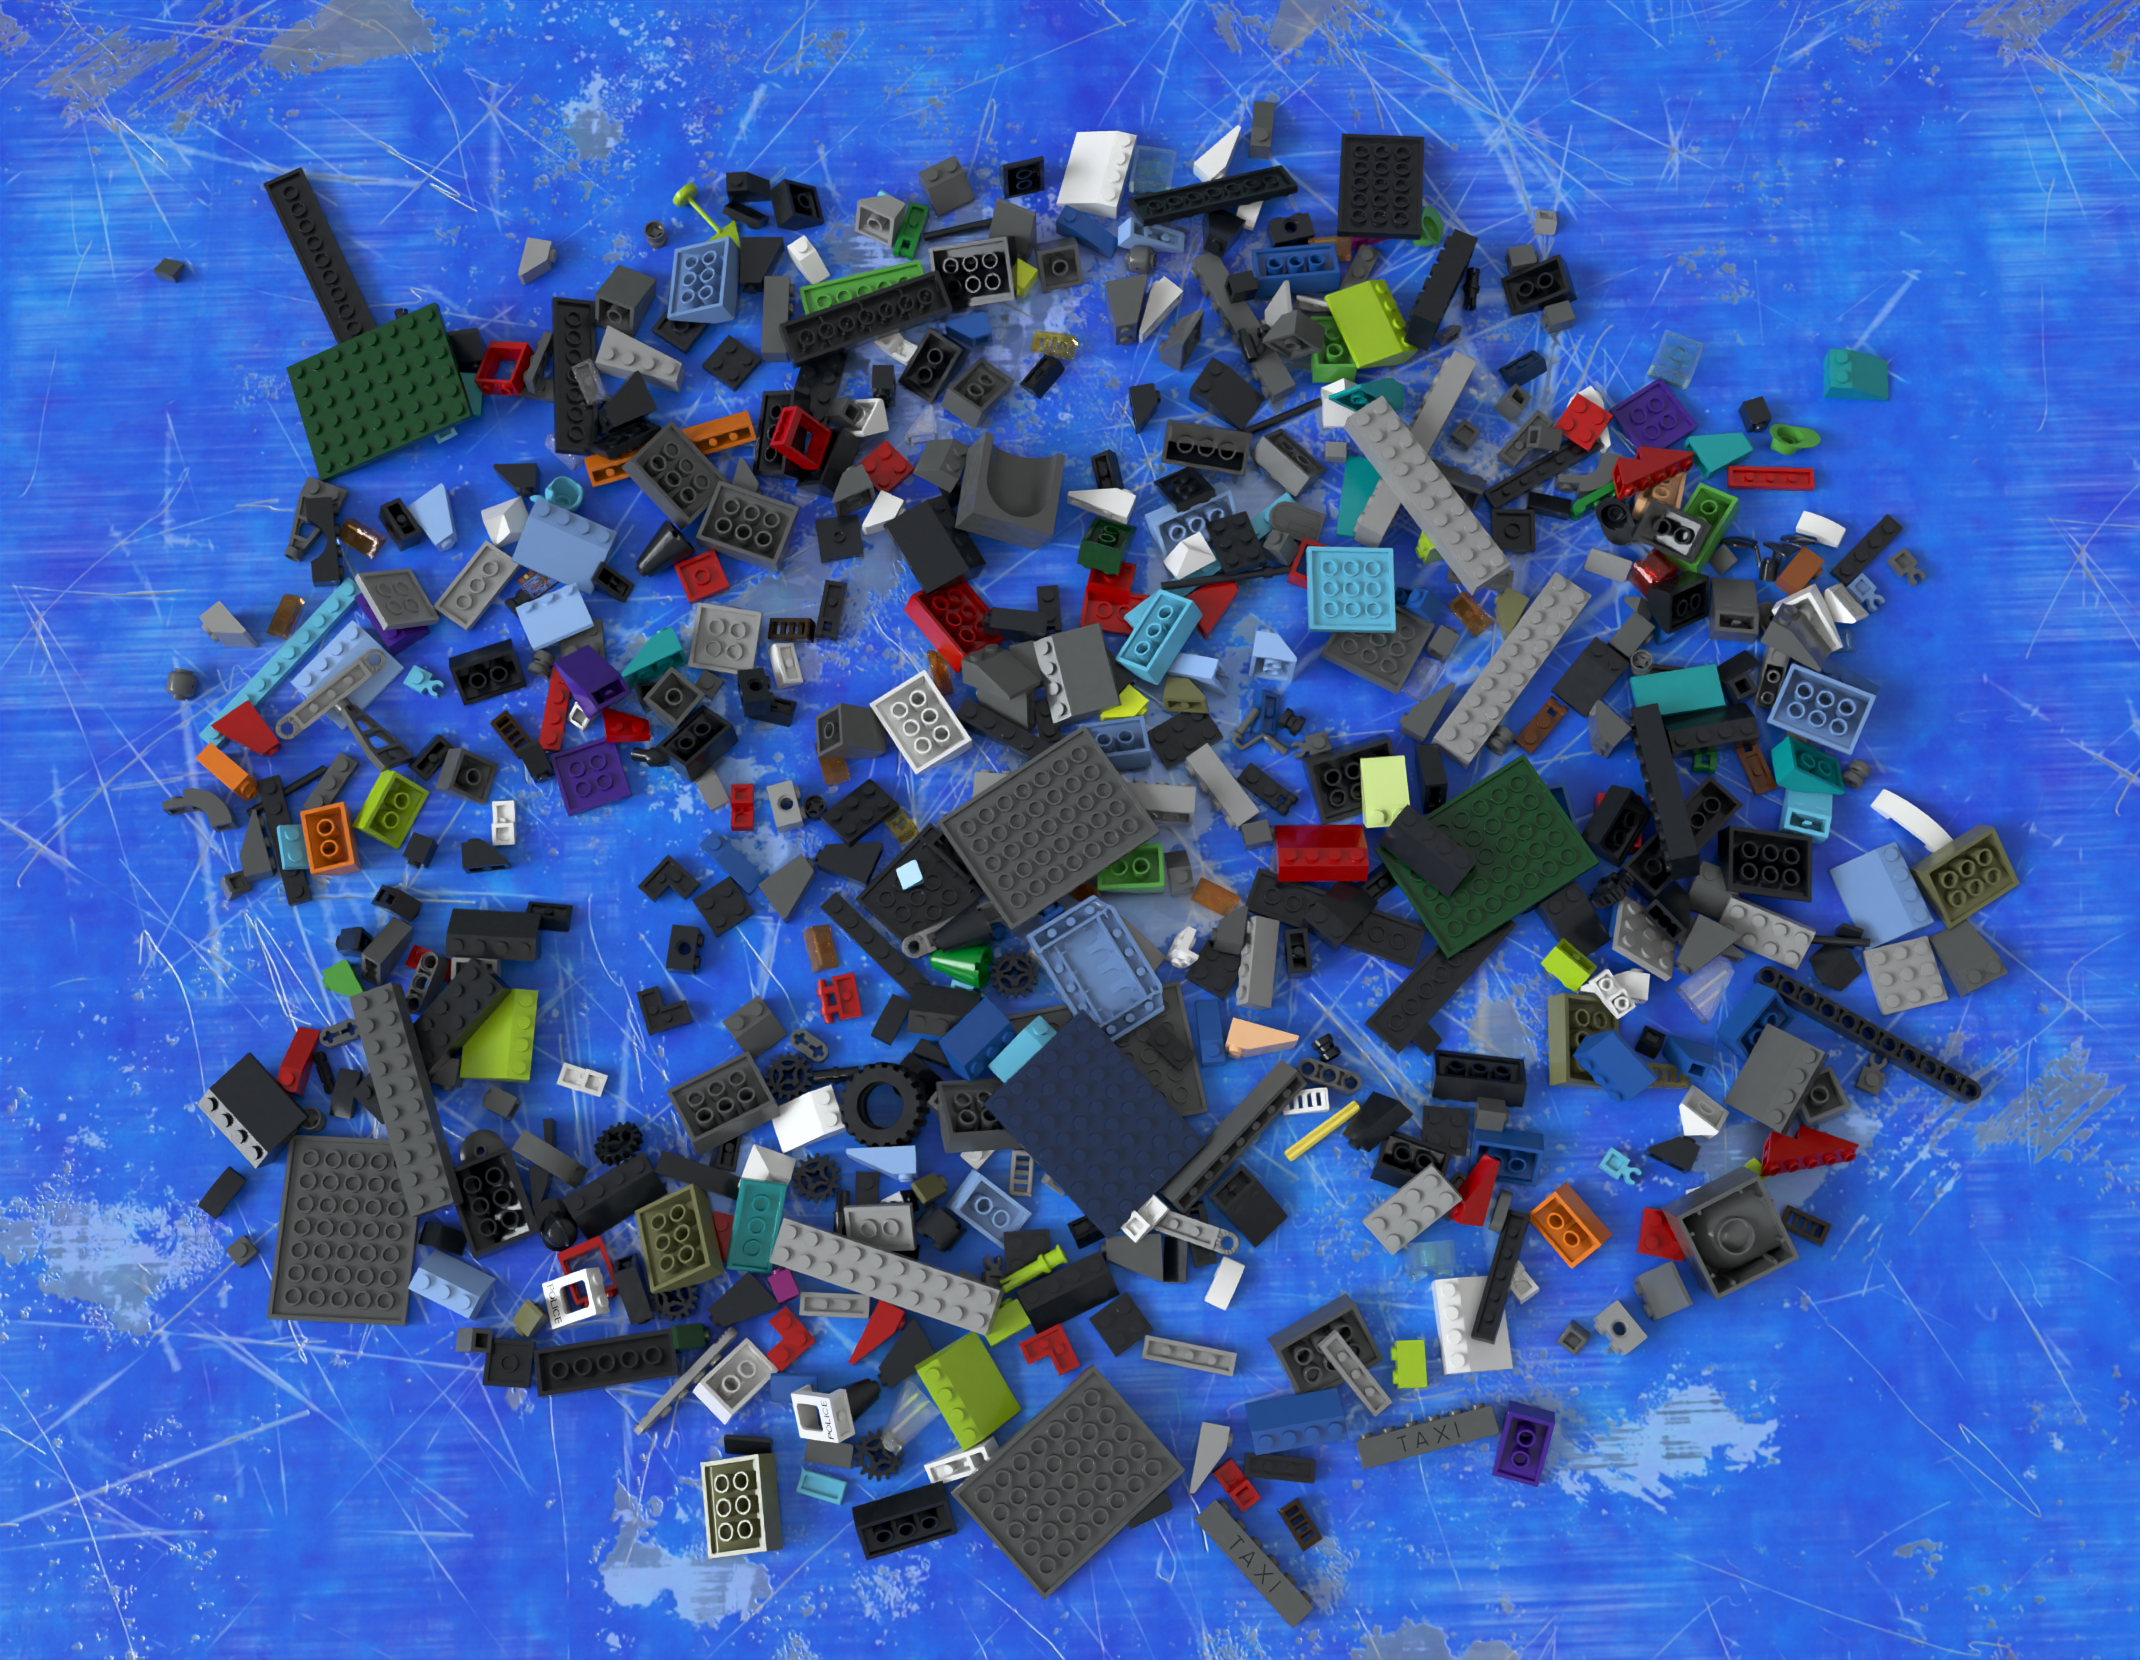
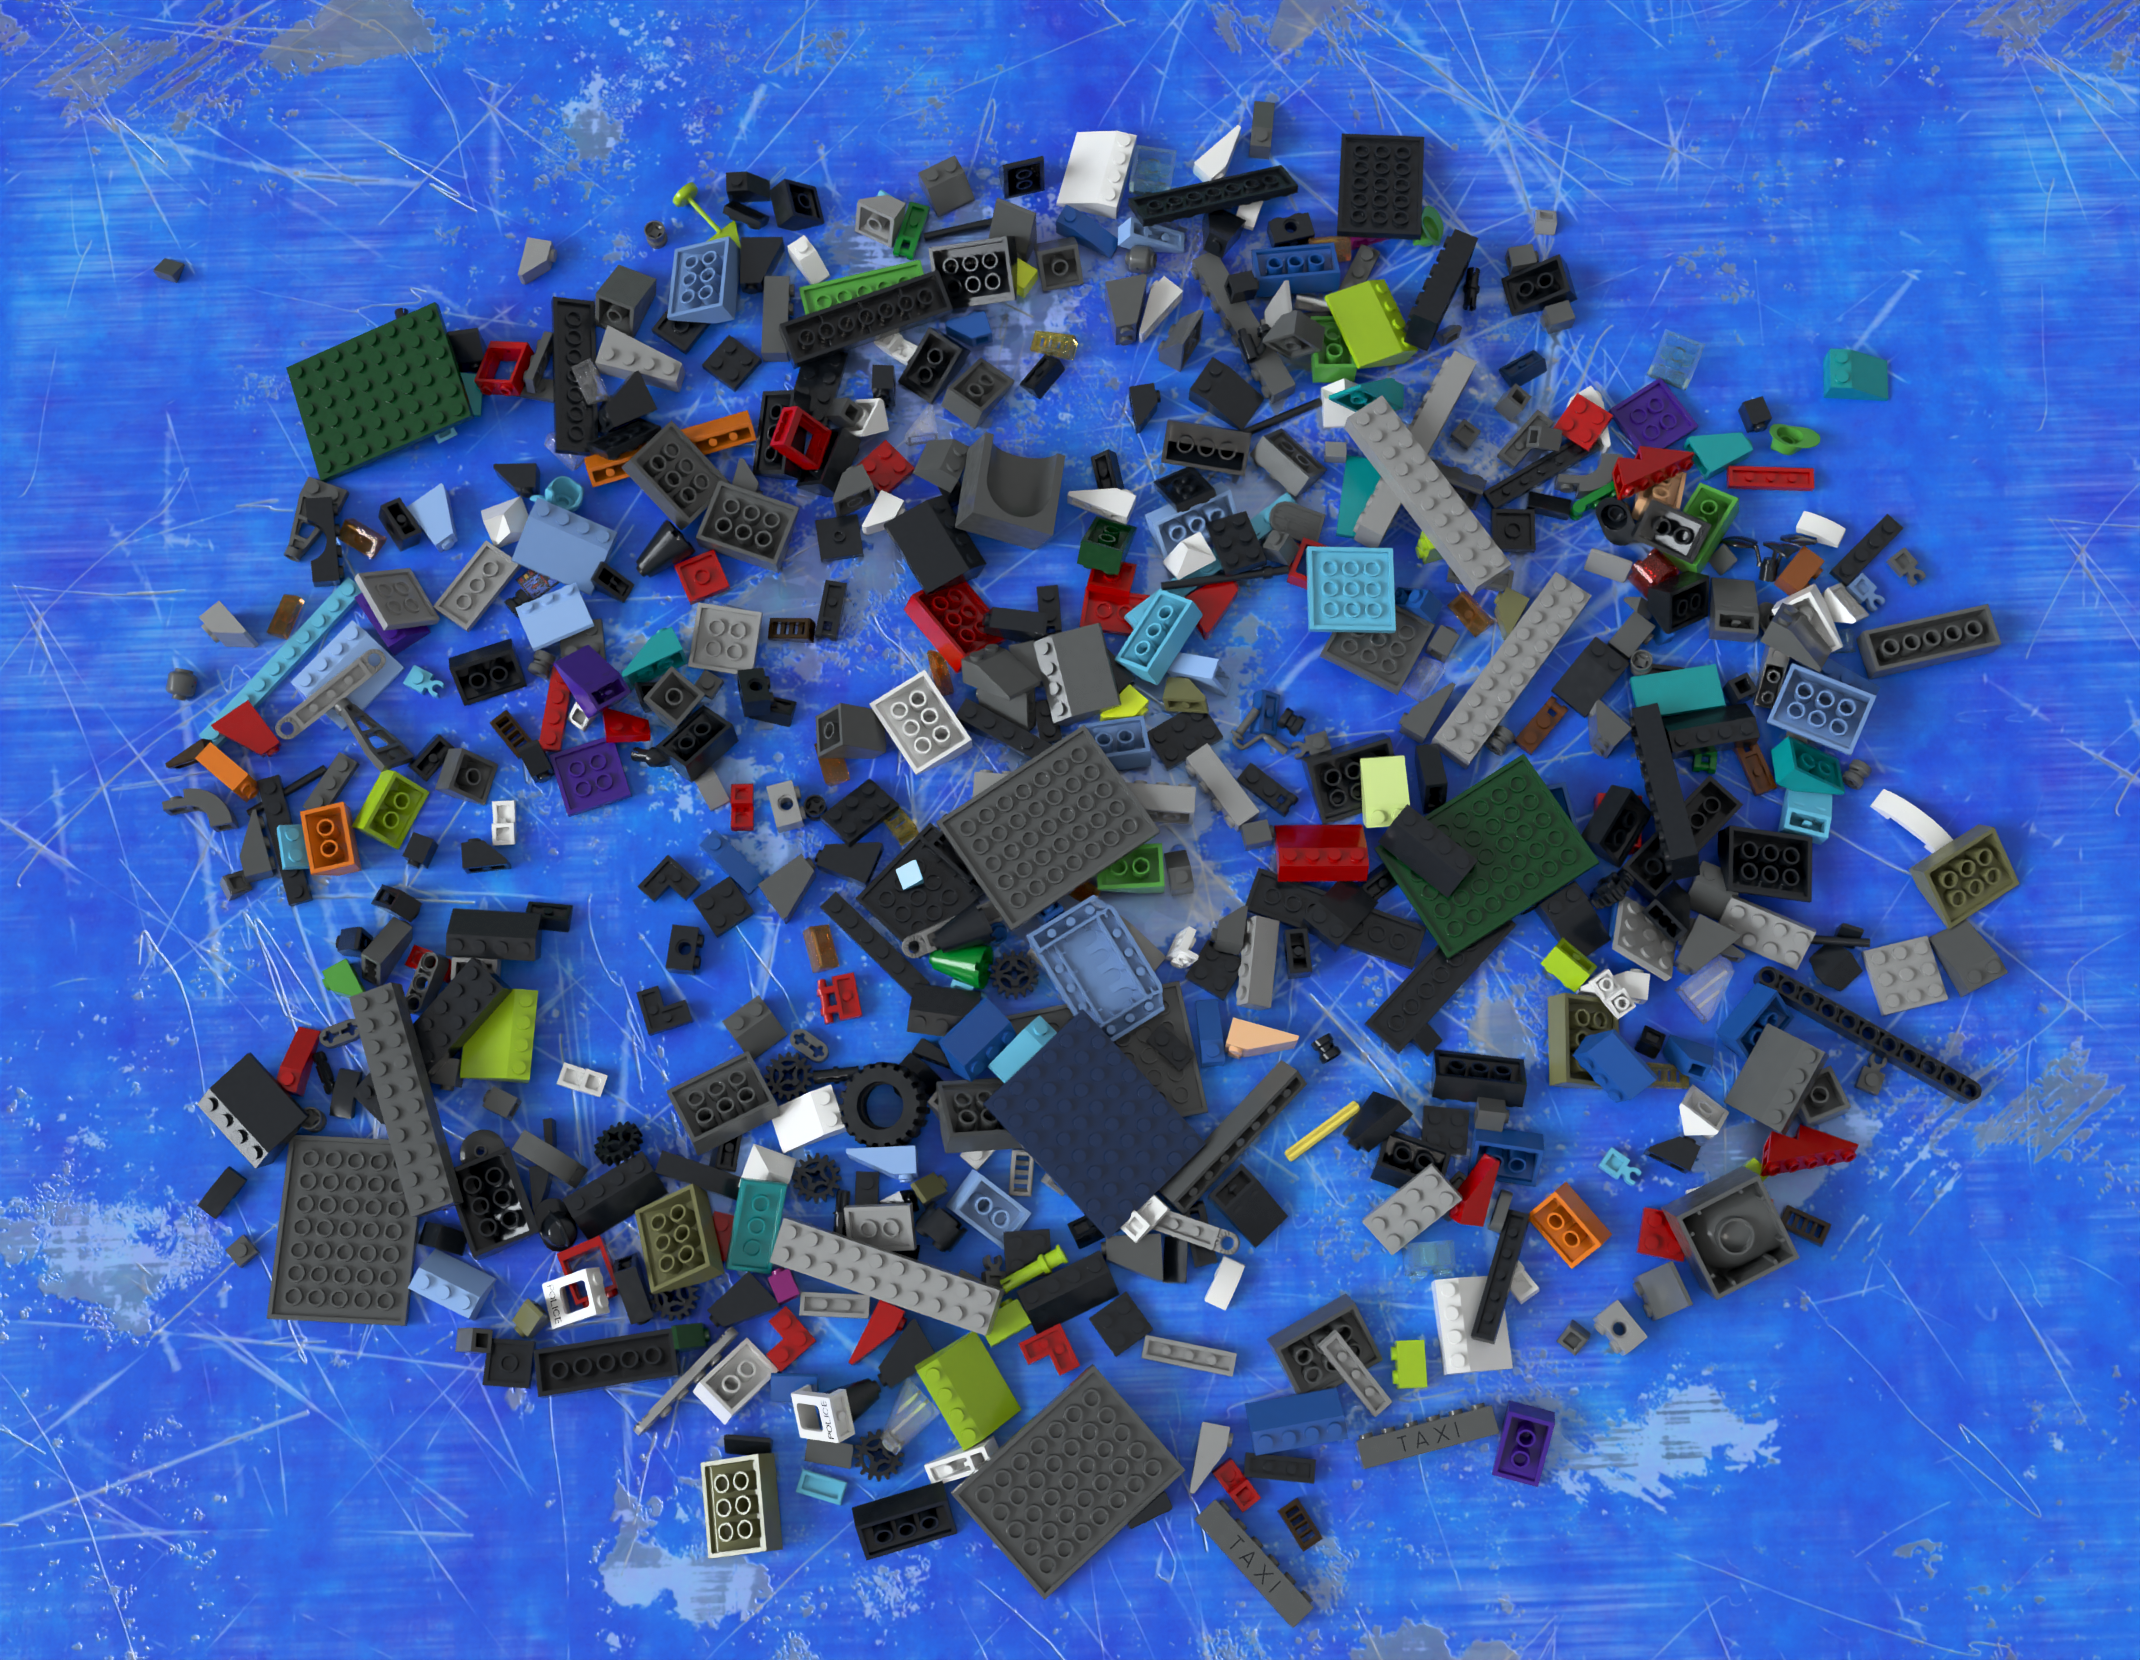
(188, 756): none -> dark brown slope
(320, 255): black plate -> none
(785, 665): white slope -> none
(891, 1019): black slope -> none
(1215, 897): clear orange slope -> none
(1271, 657): light blue slope -> none
(1306, 1110): white slope -> none
(1340, 1075): dark grey beam -> none
(1736, 666): black slope -> none
(1881, 895): medium blue slope -> none
(1928, 641): none -> dark grey brick

